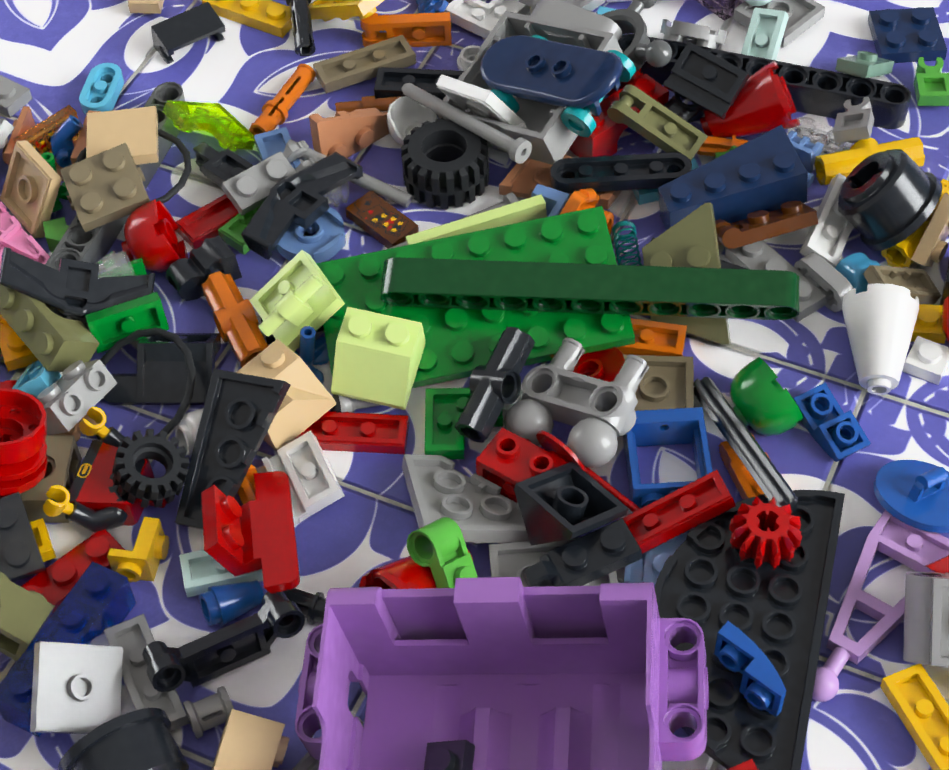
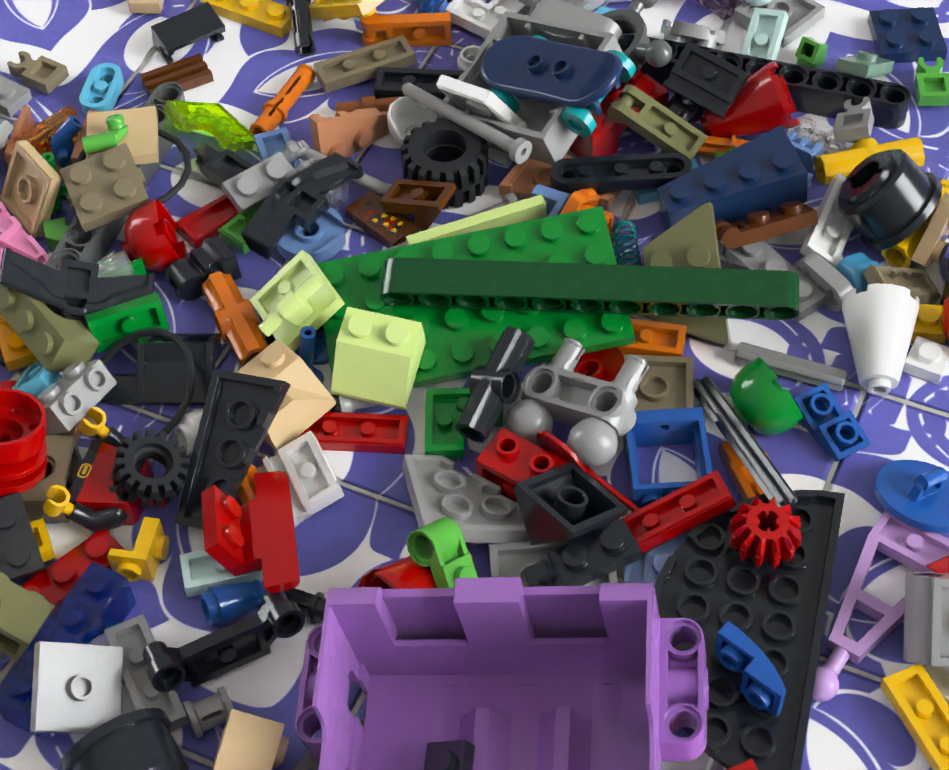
(39, 74): none -> dark tan plate
(109, 138): none -> bright green arm
(187, 72): none -> reddish brown tile
(418, 198): none -> reddish brown slope
(793, 366): none -> light grey axle
(811, 52): none -> bright green piece

